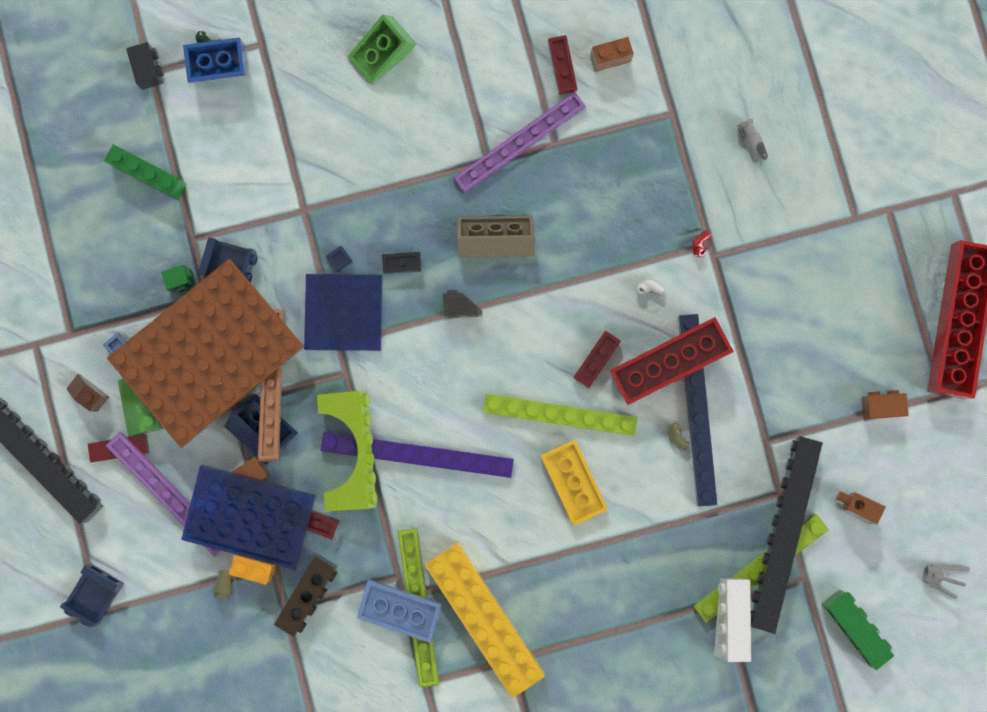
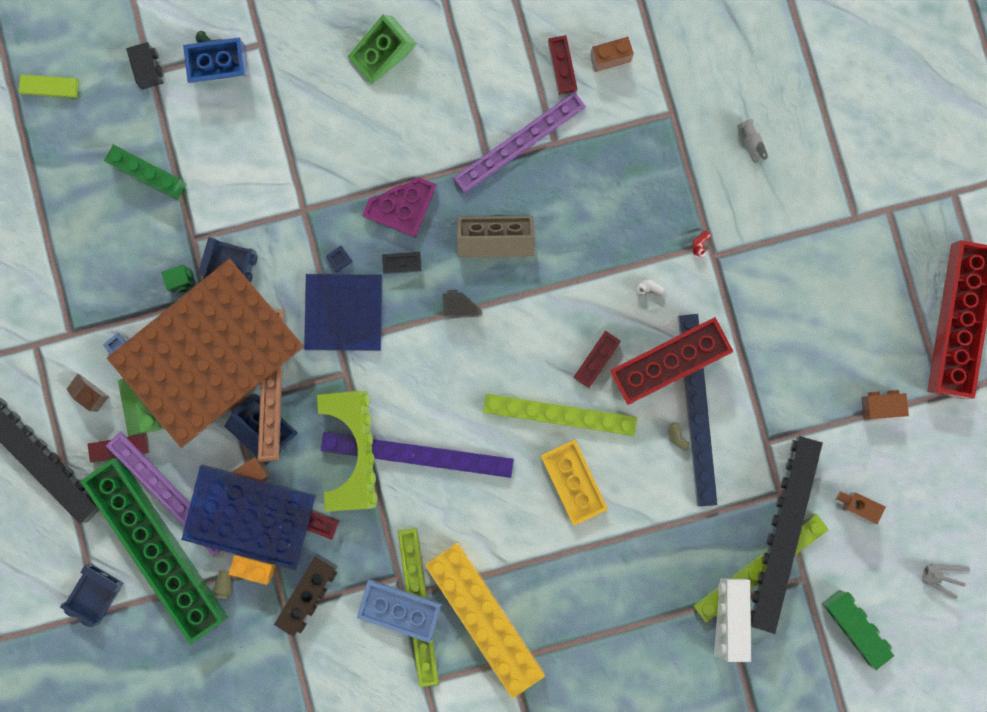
(48, 86): none -> lime tile
(154, 549): none -> green brick
(402, 206): none -> magenta plate

